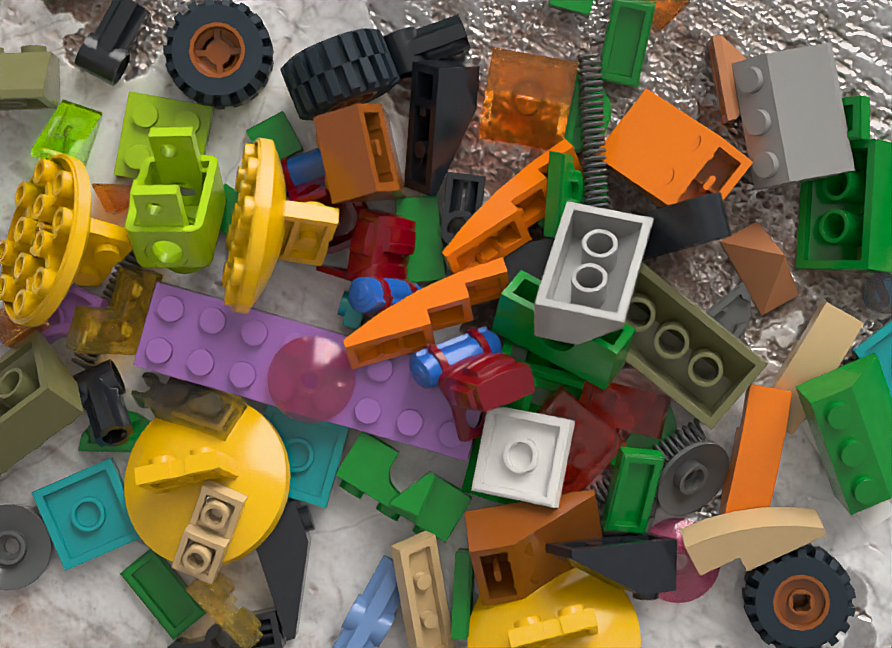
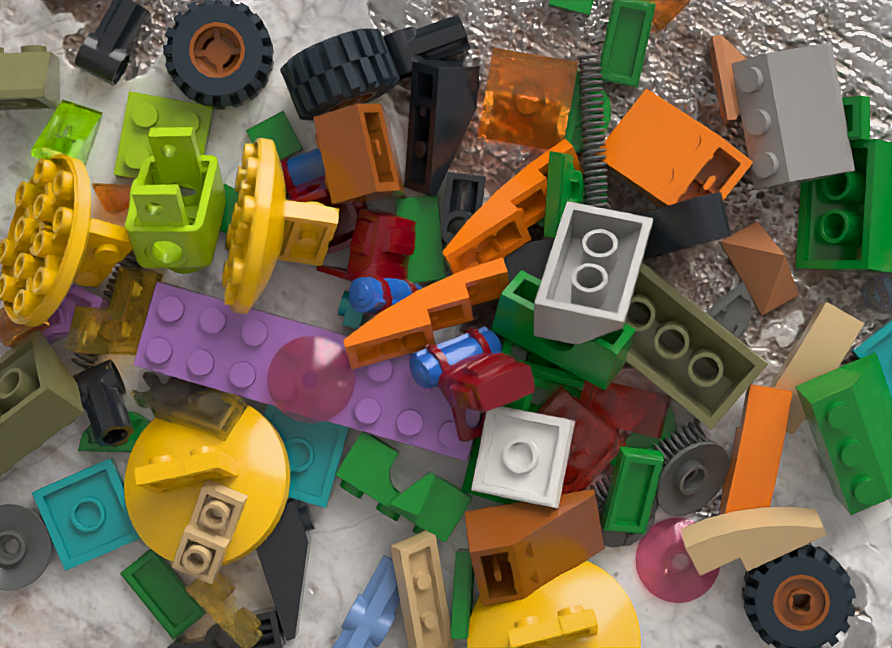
(628, 562): black slope -> none

